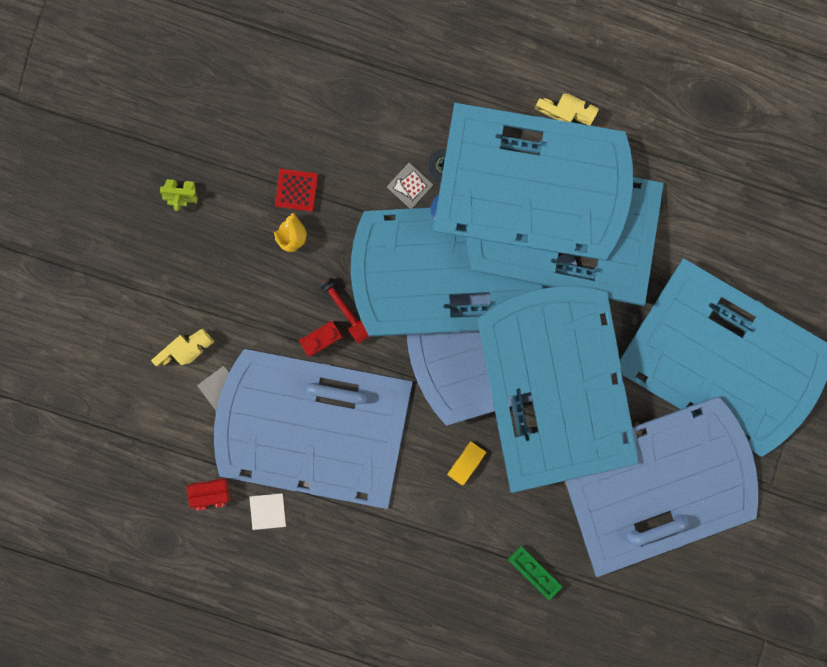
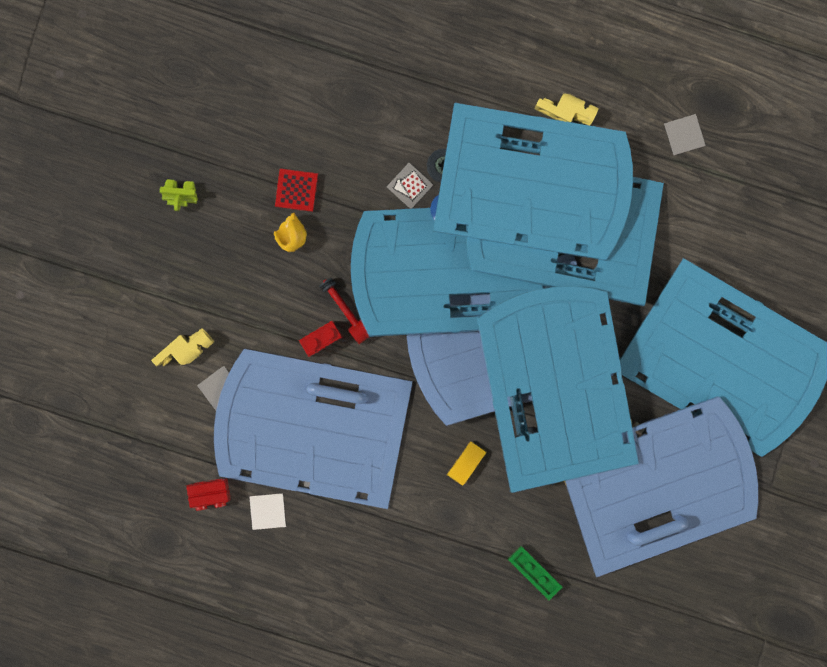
(684, 134): none -> light grey sticker

